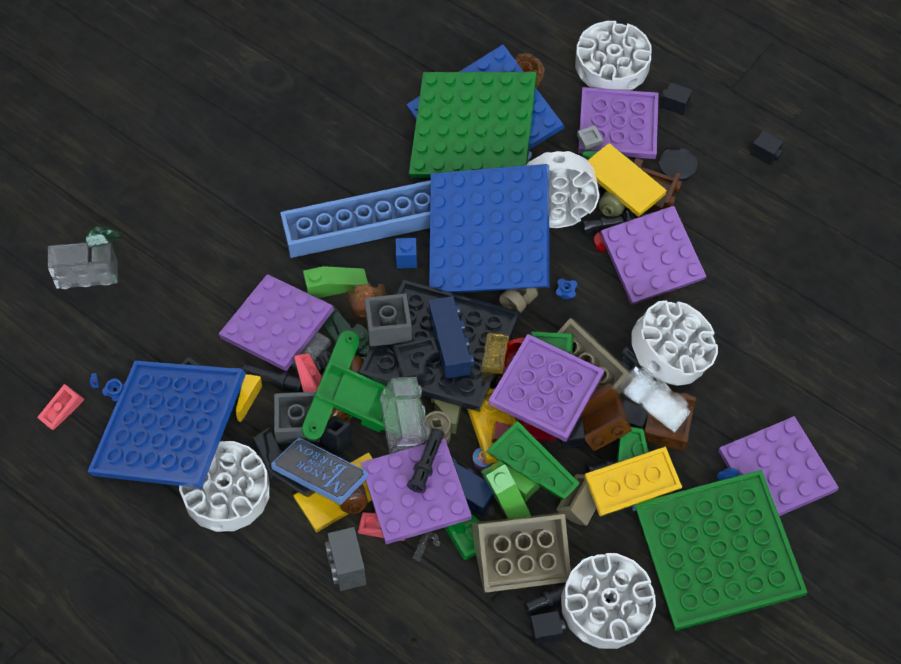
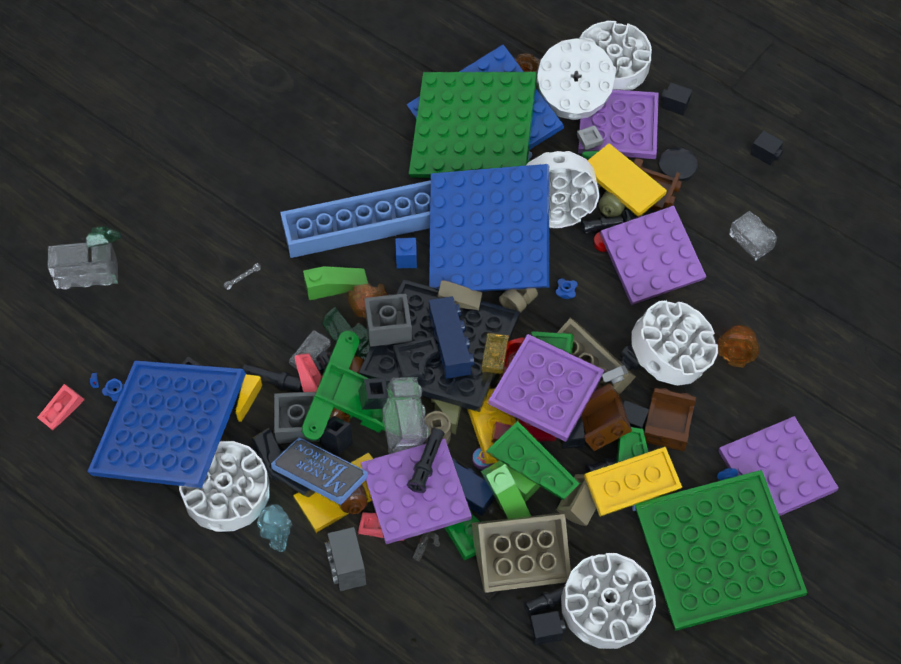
(256, 267): none -> clear hinge
(275, 526): none -> clear light blue head
(276, 322): medium lavender plate -> none
(373, 393): none -> brick
(462, 295): none -> dark tan slope
(579, 60): none -> white brick
(615, 375): none -> light grey plate
(655, 397): clear piece -> none
(739, 346): none -> clear orange cone
(753, 235): none -> clear brick

